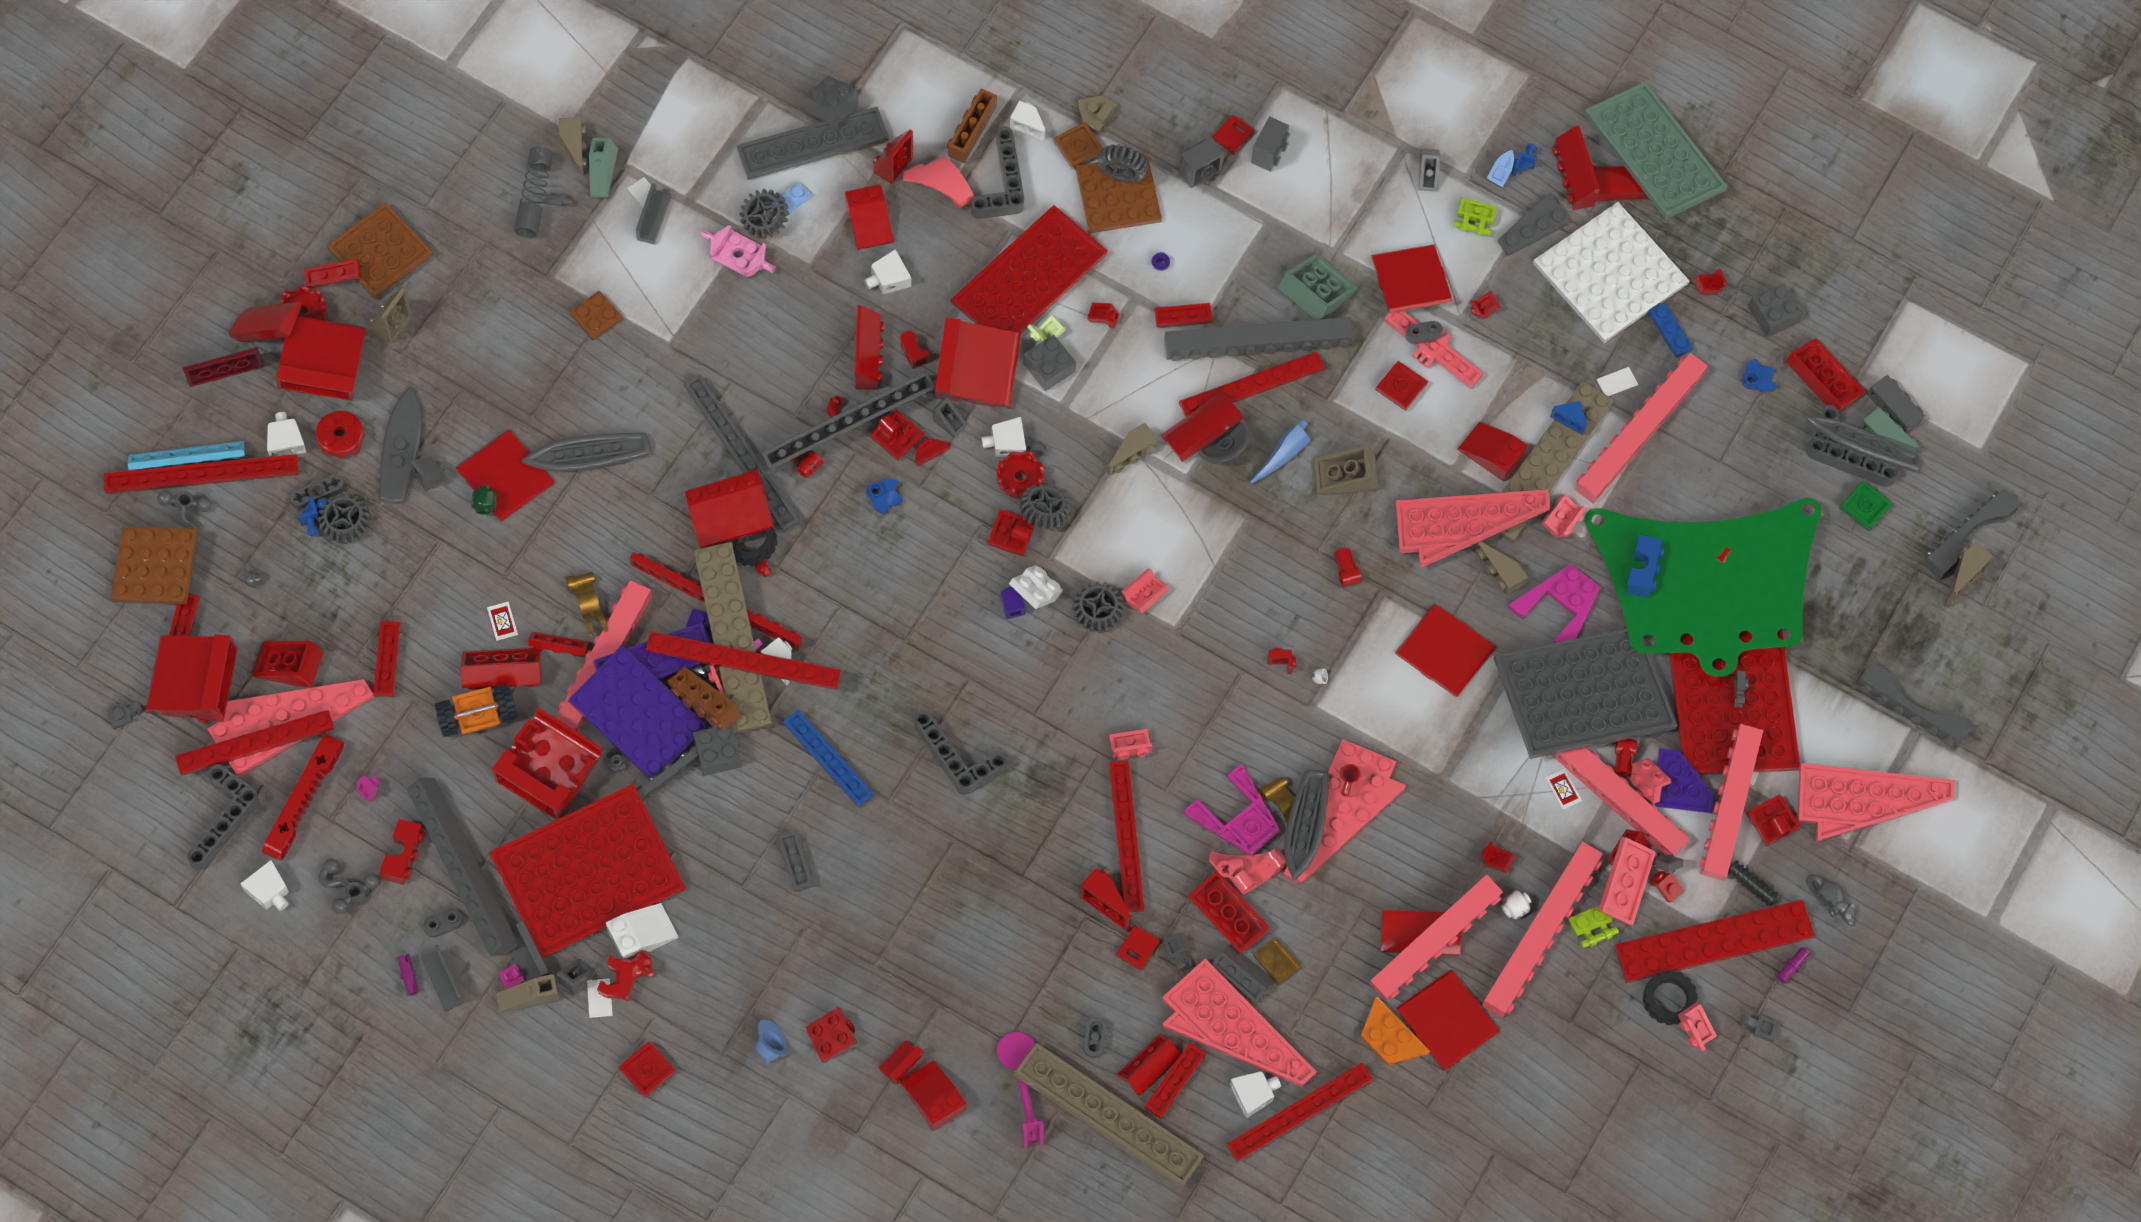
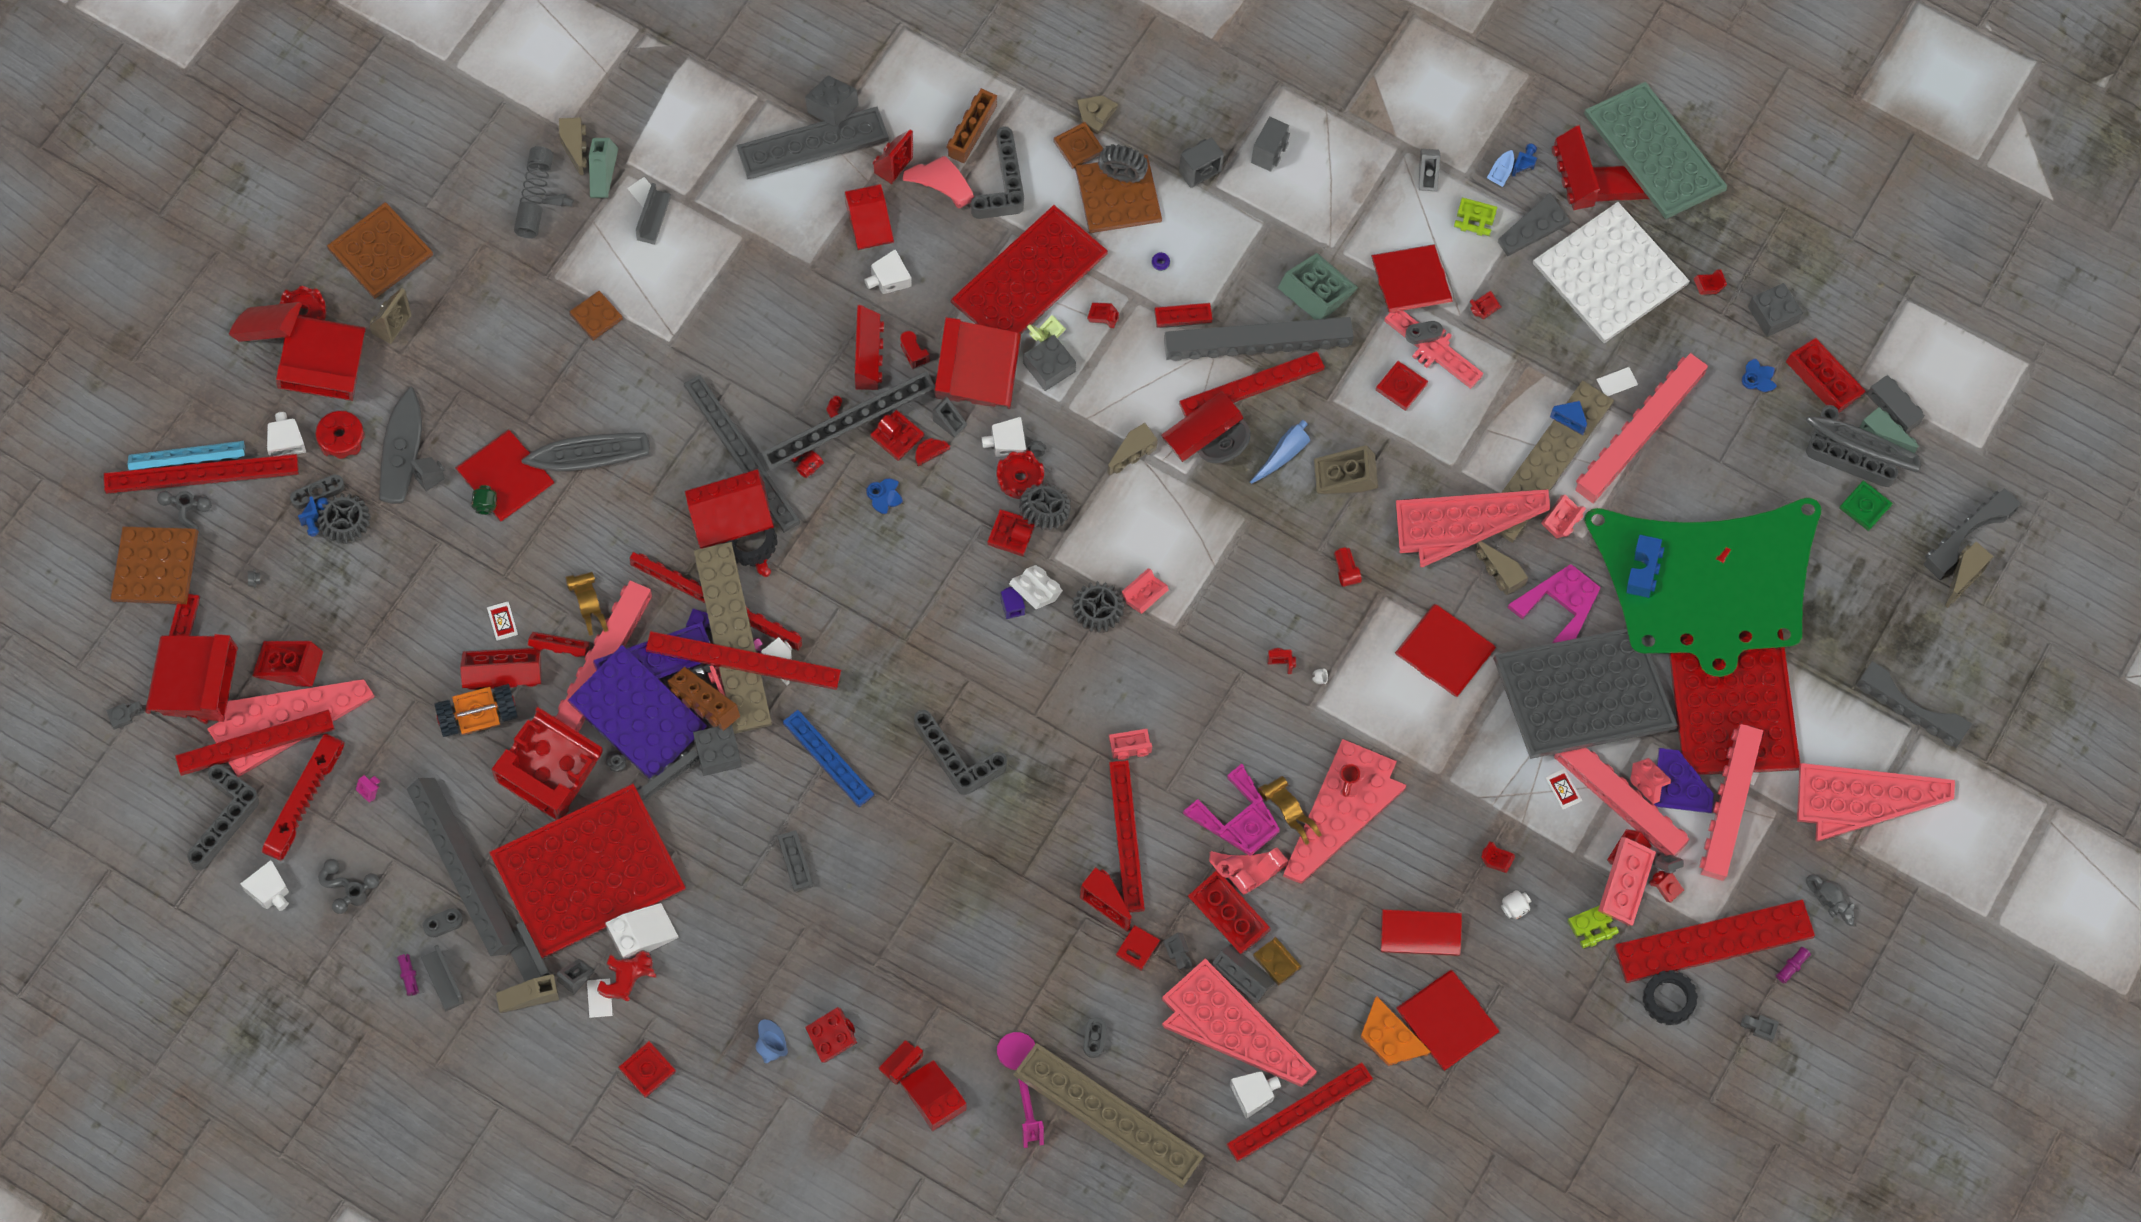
(223, 367): dark red slope -> none
(332, 273): red plate -> none
(387, 658): red plate -> none
(398, 867): red arch -> none
(511, 976): dark pink tile -> none
(727, 242): bright pink plate -> none
(750, 216): dark grey gear -> none
(795, 197): light blue plate -> none
(1027, 120): white slope -> none
(1149, 1063): red panel -> none
(1175, 1080): red plate -> none
(1230, 137): red piece -> none
(1306, 821): dark grey piece -> none
(1435, 937): coral brick -> none
(1493, 449): red slope -> none
(1542, 930): coral brick -> none
(1624, 751): red piece -> none
(1670, 330): blue plate -> none
(1697, 1026): coral bracket -> none
(1740, 686): dark grey plate -> none
(1752, 883): pearl dark grey piece -> none
(1773, 820): red plate -> none

